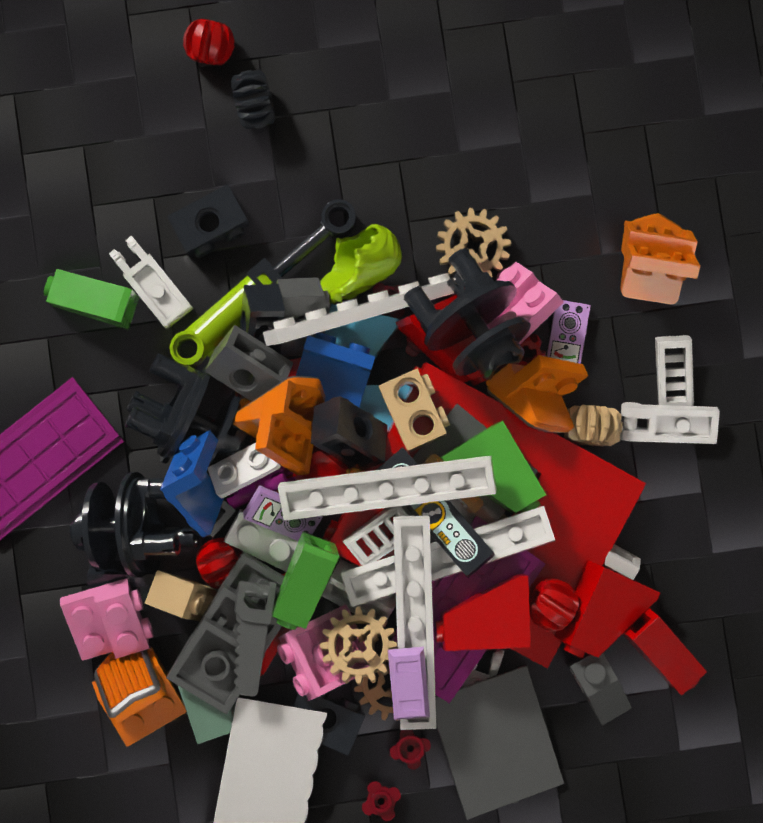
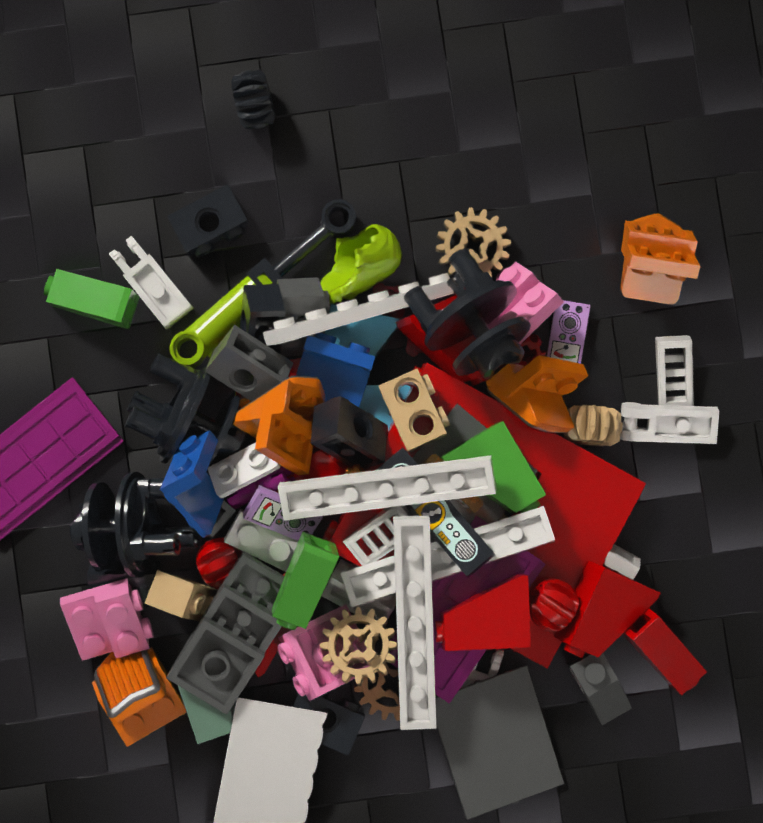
(208, 42): red piece -> none
(252, 635): dark grey piece -> none
(384, 810): dark red plate -> none
(408, 683): lavender tile -> none
(412, 758): dark red plate -> none

